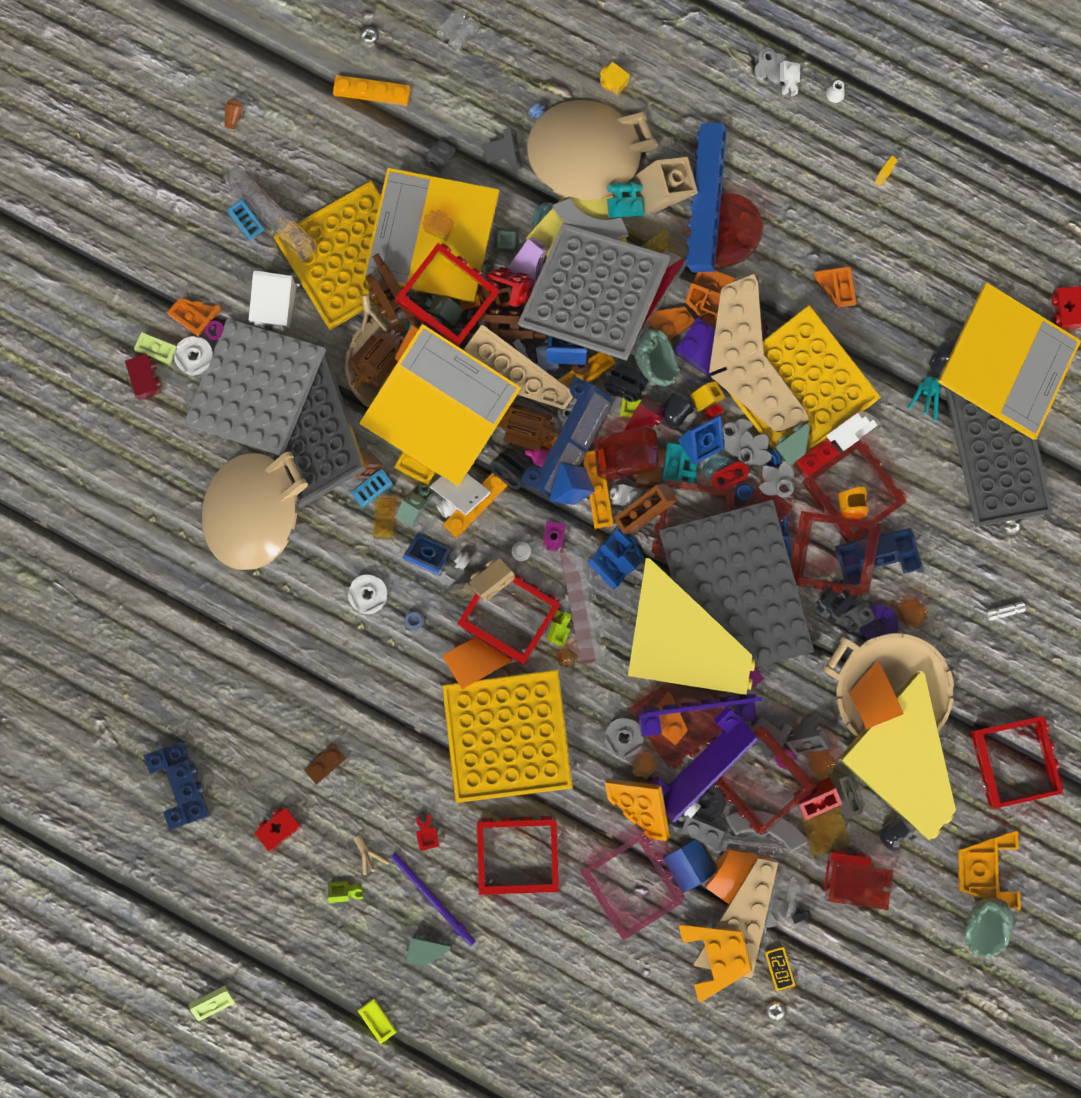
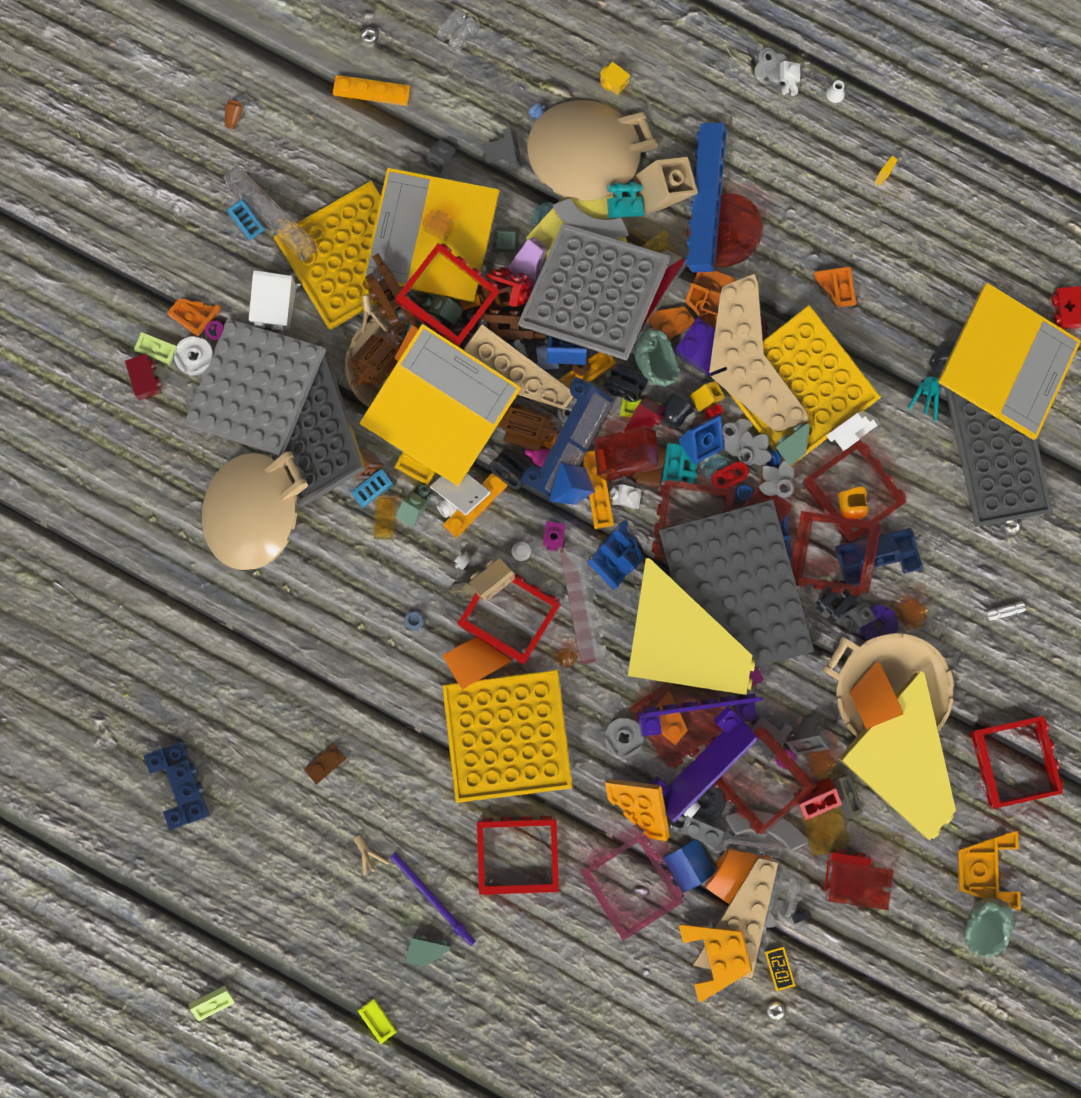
(272, 839): red brick -> none
(342, 891): lime plate -> none
(362, 604): white plate -> none
(427, 554): blue slope -> none
(427, 836): red plate -> none
(558, 631): lime plate -> none
(644, 766): clear orange brick -> none
(645, 508): dark orange brick -> none
(816, 458): red brick -> none
(894, 833): black helmet -> none

